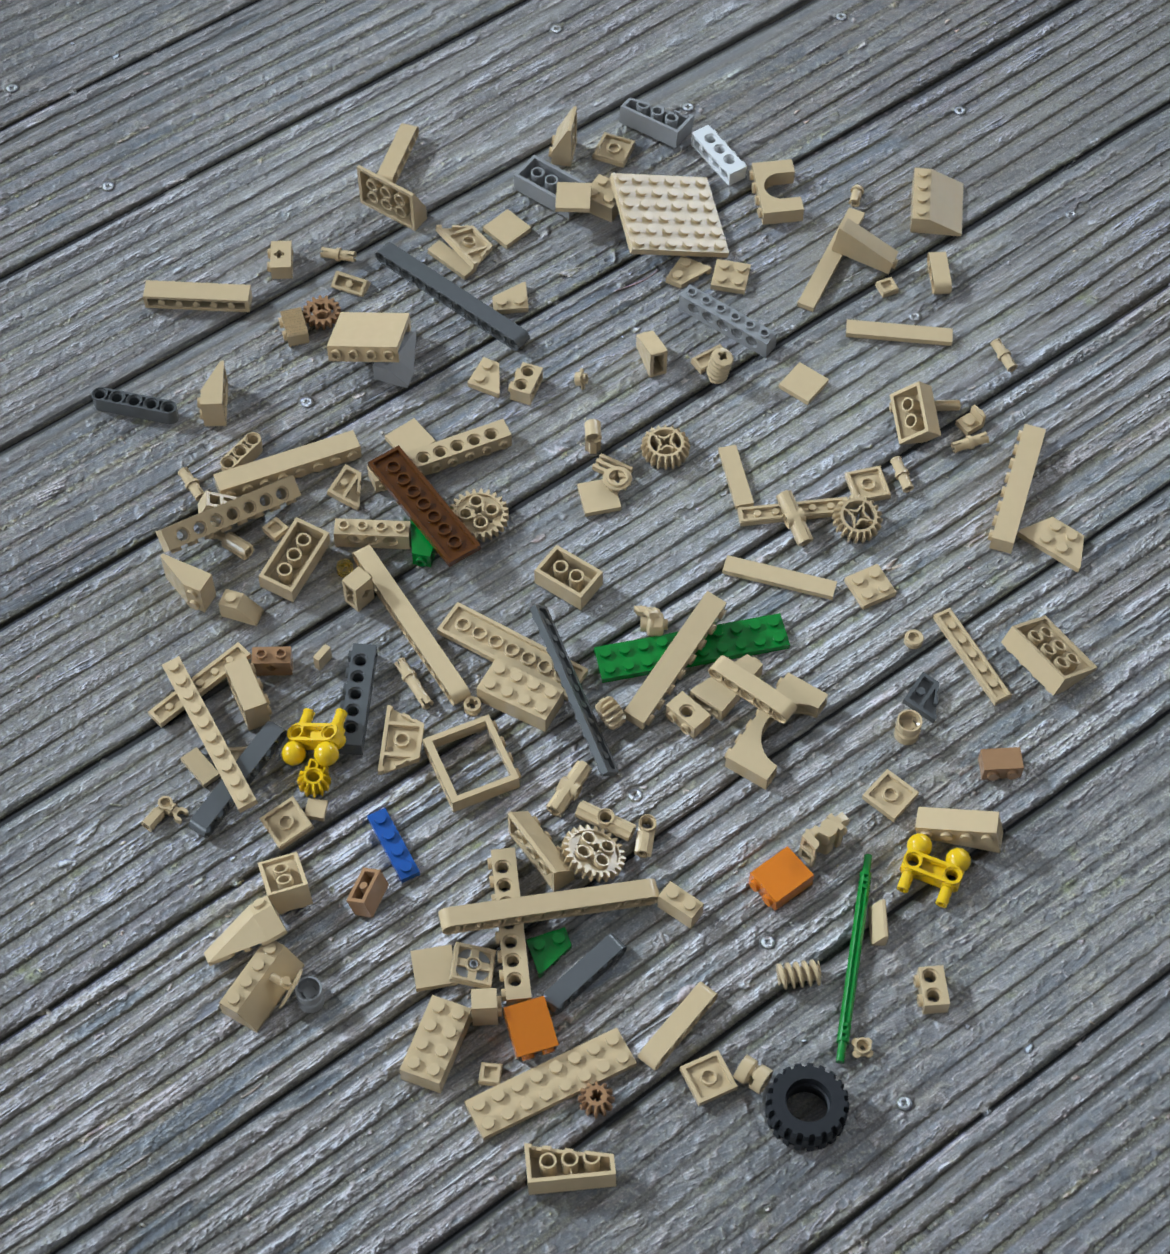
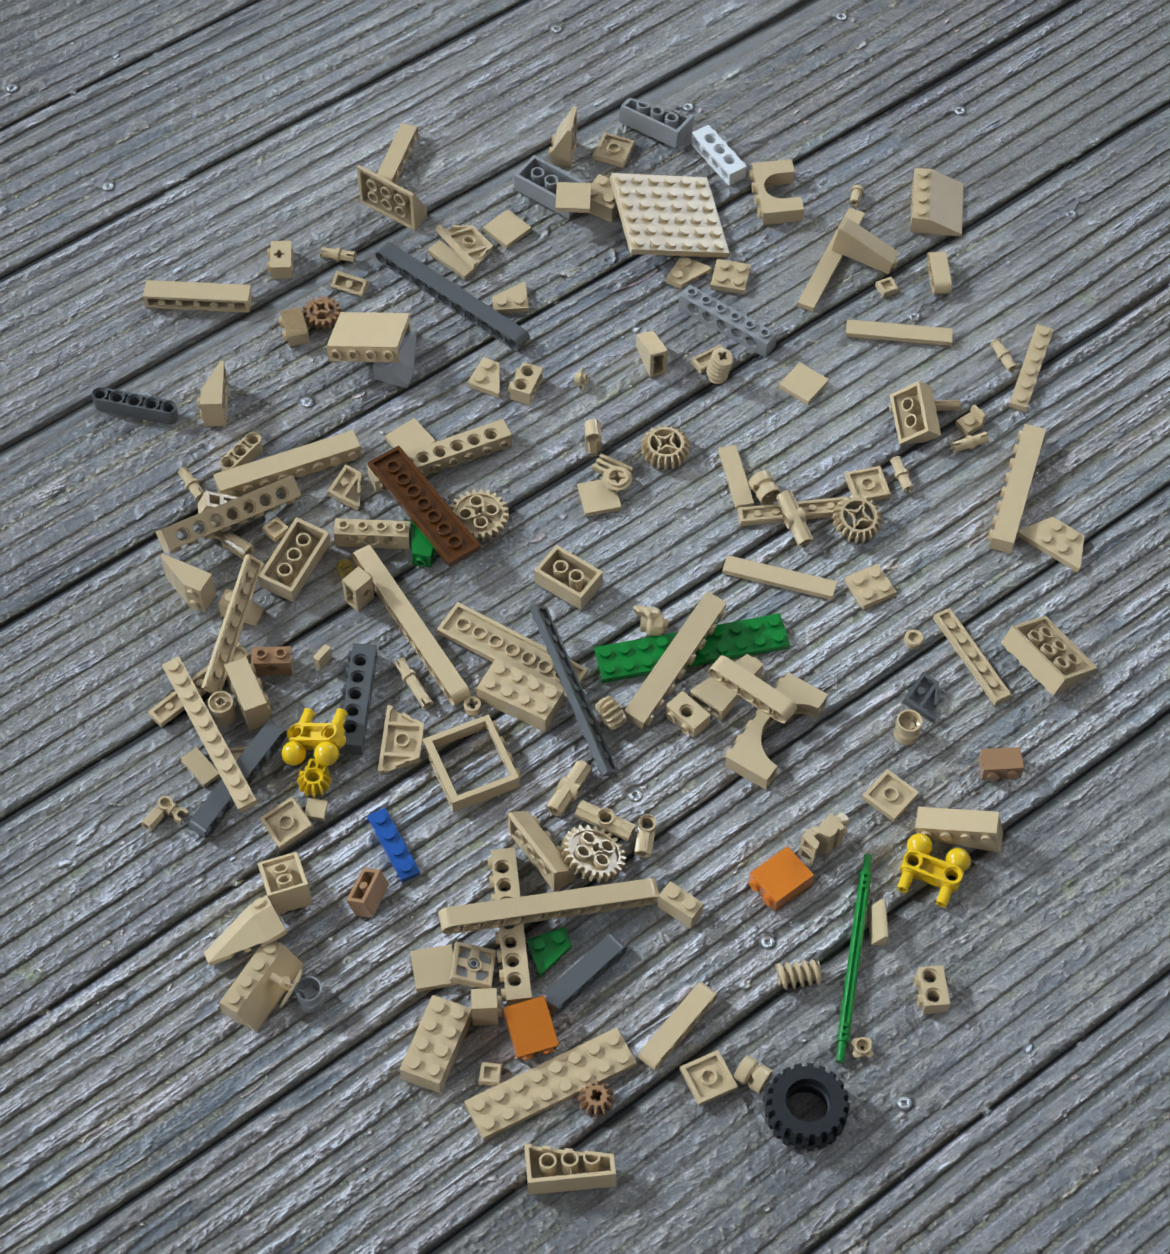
(222, 708): none -> tan wheel
(232, 624): none -> tan tile
(764, 487): none -> tan wheel
(1031, 368): none -> tan plate

